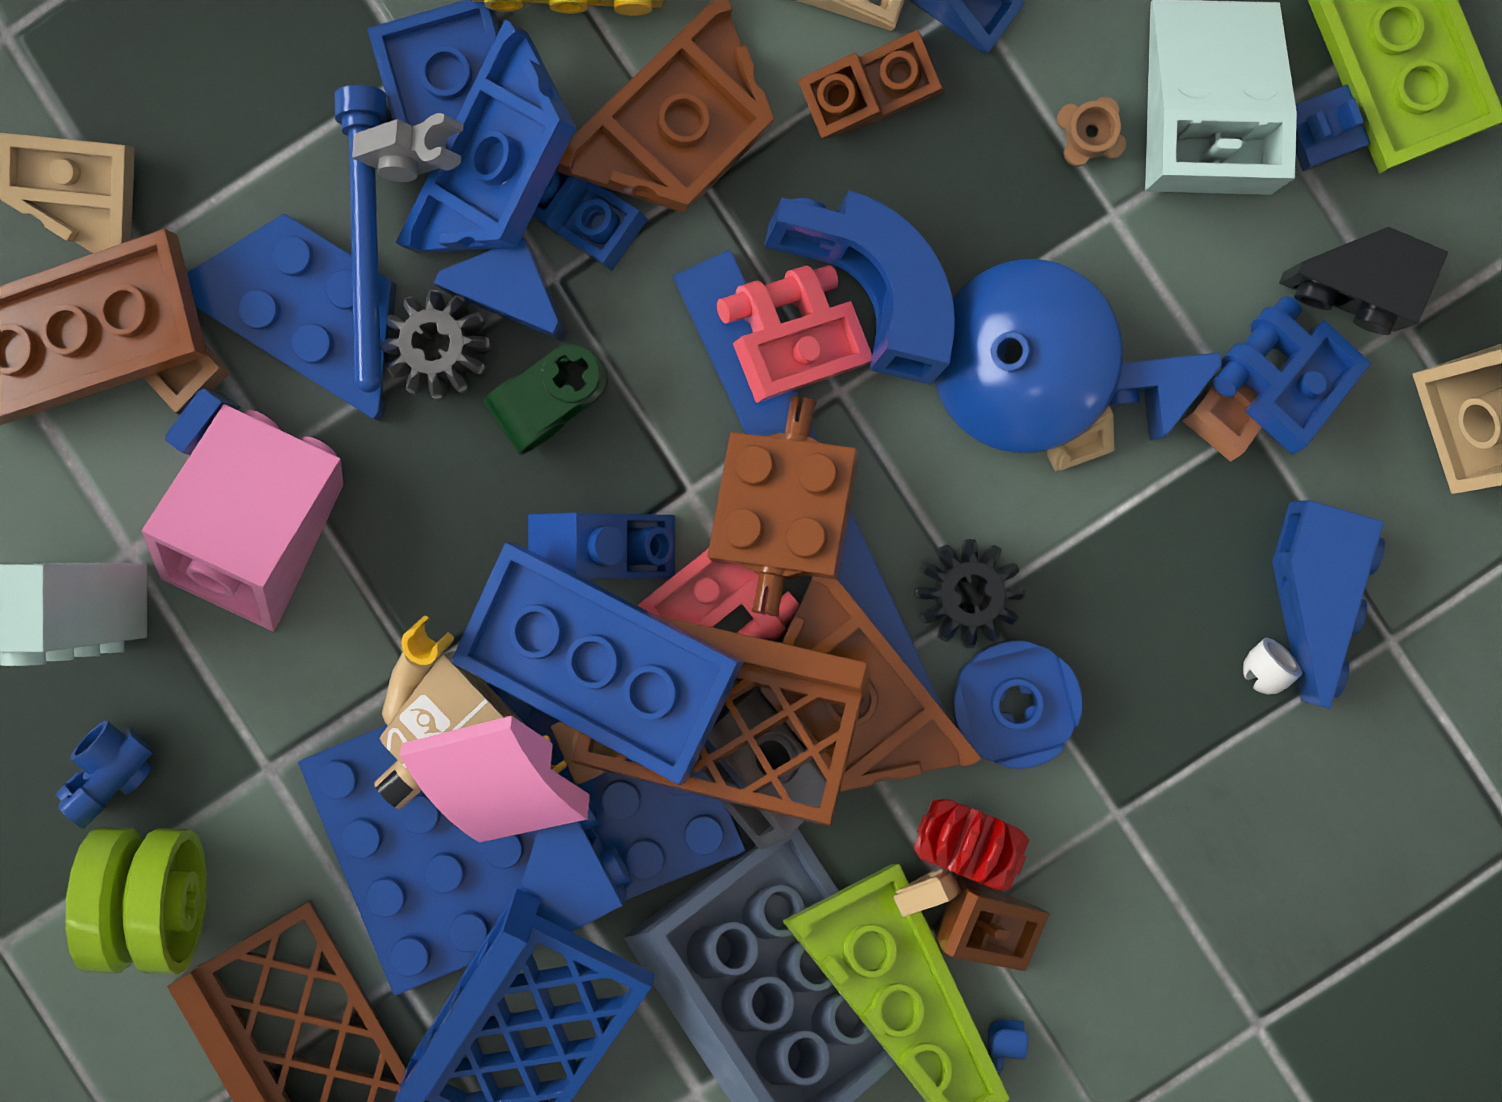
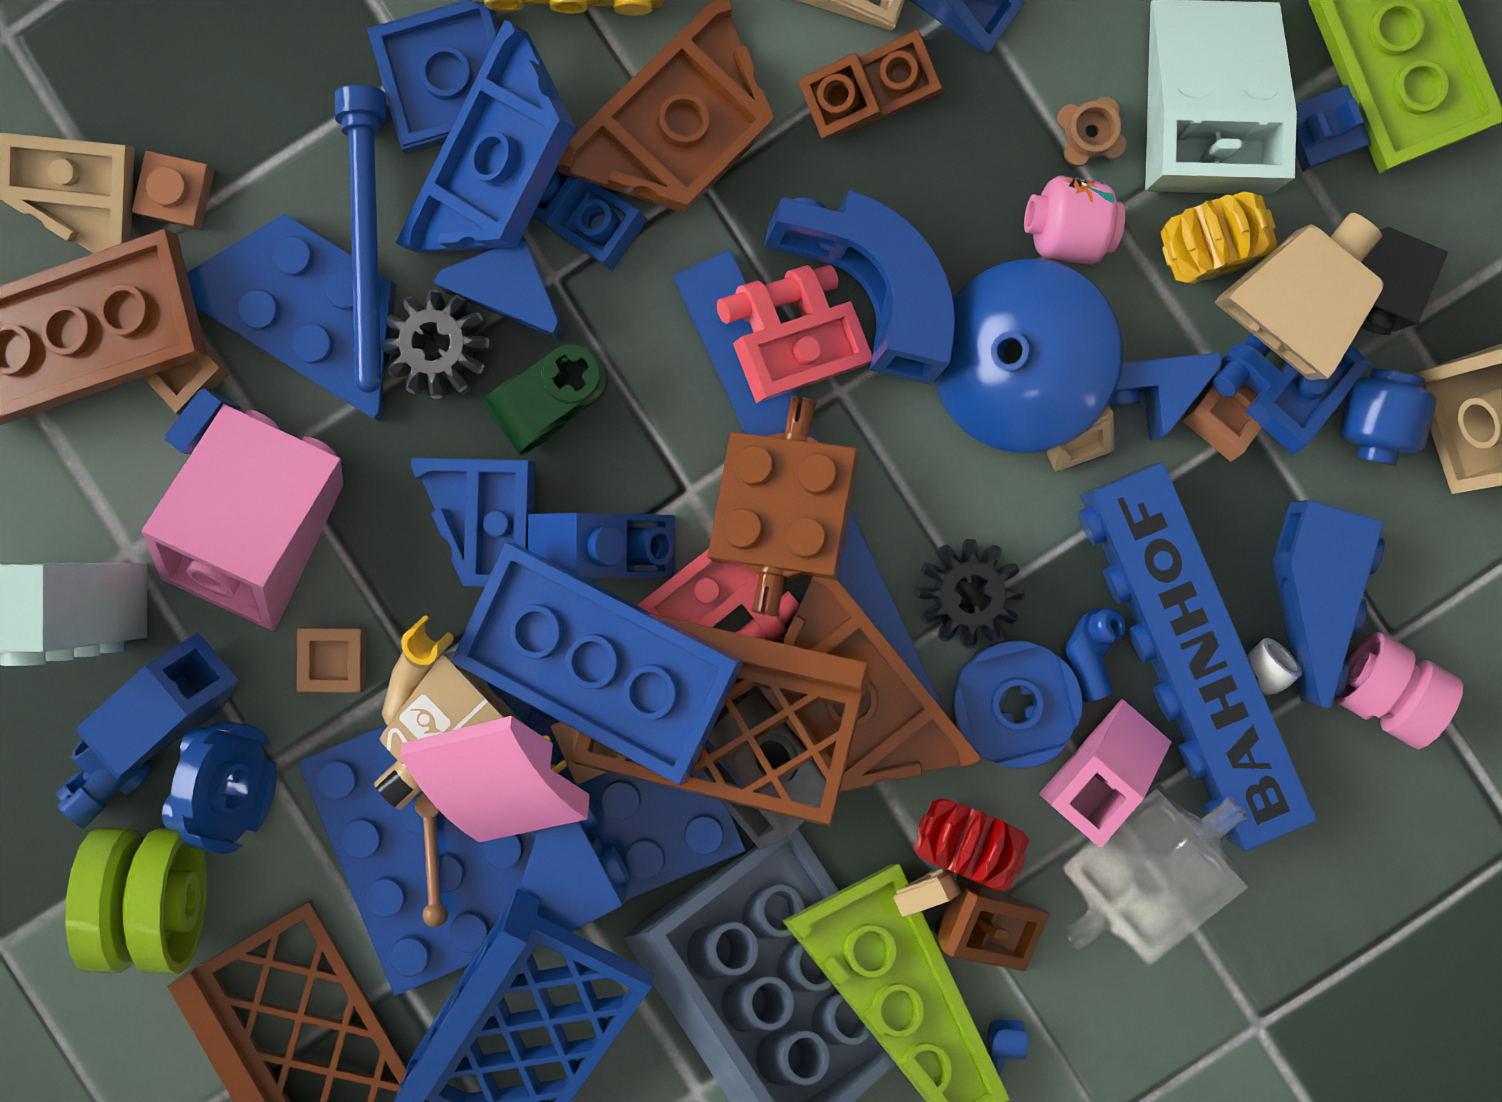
(158, 706): none -> blue slope
(173, 190): none -> nougat plate
(197, 802): none -> blue plate
(331, 659): none -> medium nougat plate
(407, 150): light grey plate -> none
(434, 913): none -> medium nougat hinge
(478, 508): none -> blue wing
(1075, 220): none -> bright pink head
(1088, 647): none -> blue arm
(1108, 773): none -> bright pink slope
(1156, 875): none -> clear plate
(1194, 653): none -> blue brick
(1218, 237): none -> yellow gear
(1309, 295): none -> tan torso
(1388, 415): none -> blue head
(1408, 697): none -> bright pink wheel

